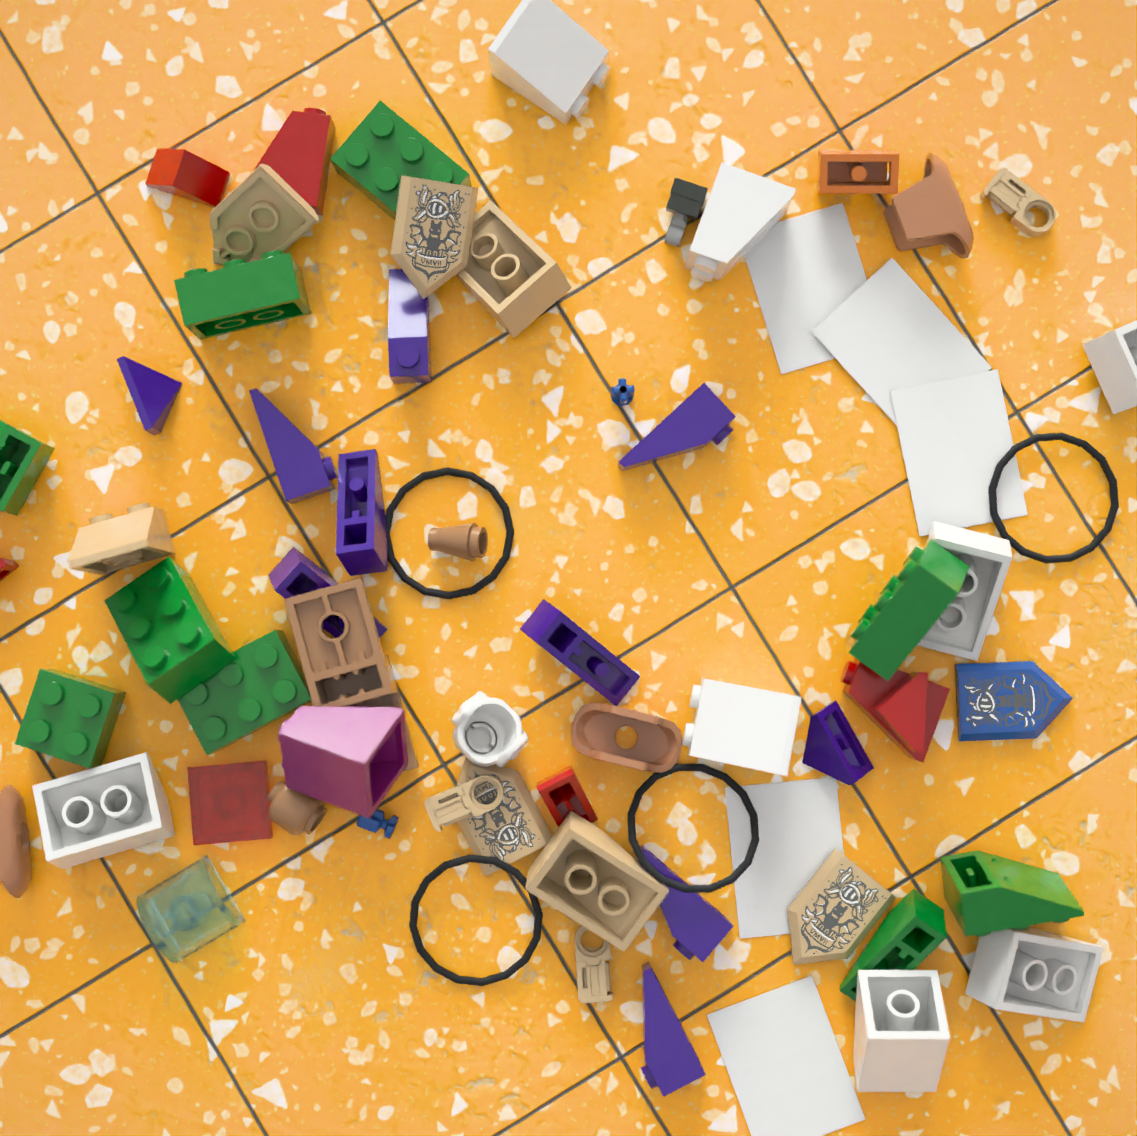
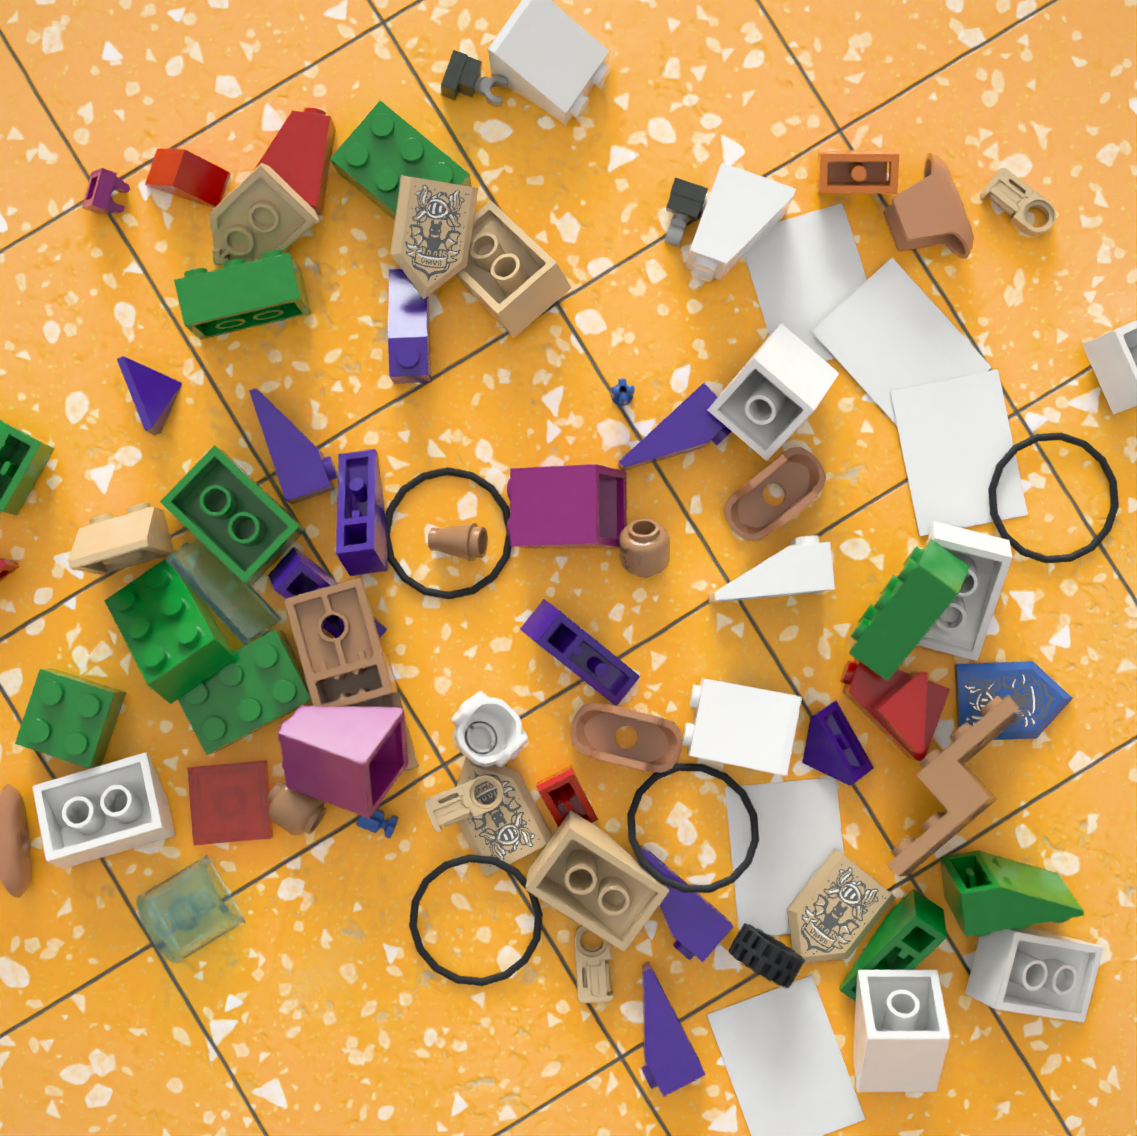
(99, 191): none -> magenta tile
(223, 591): none -> clear light blue piece
(232, 515): none -> green brick
(464, 78): none -> pearl dark grey piece
(567, 506): none -> magenta slope
(644, 548): none -> medium nougat head
(766, 955): none -> black tyre
(774, 392): none -> white slope
(795, 570): none -> white slope
(801, 480): none -> nougat piece
(955, 785): none -> medium nougat bracket

